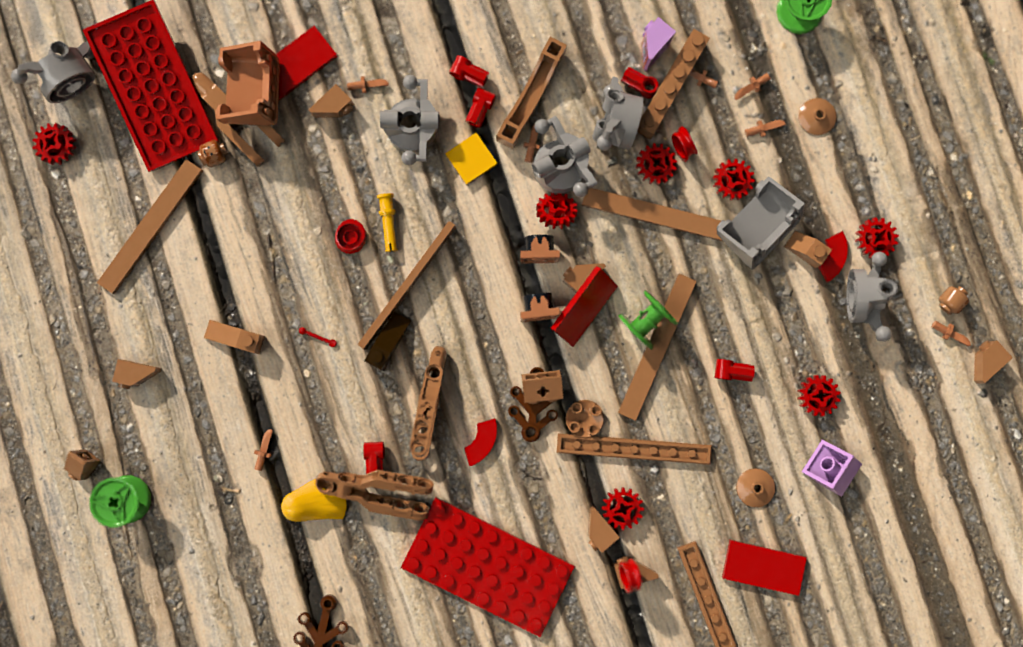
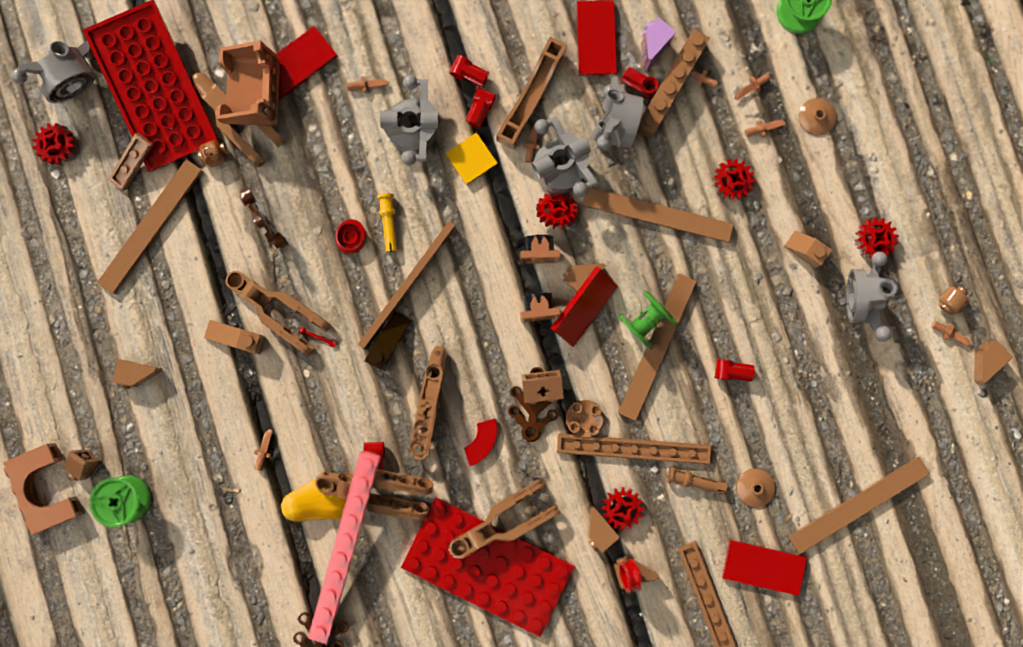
(21, 473): none -> nougat arch
(130, 161): none -> medium nougat tile
(261, 221): none -> reddish brown plant
(261, 298): none -> medium nougat piece
(332, 104): medium nougat slope -> none
(344, 546): none -> coral plate
(484, 532): none -> medium nougat piece
(596, 38): none -> red tile
(664, 170): red gear -> none
(683, 144): red piece -> none
(688, 479): none -> medium nougat pin
(762, 222): light grey windscreen -> none
(819, 403): red gear -> none
(832, 467): lavender slope -> none
(836, 259): red tile -> none
(858, 505): none -> medium nougat tile

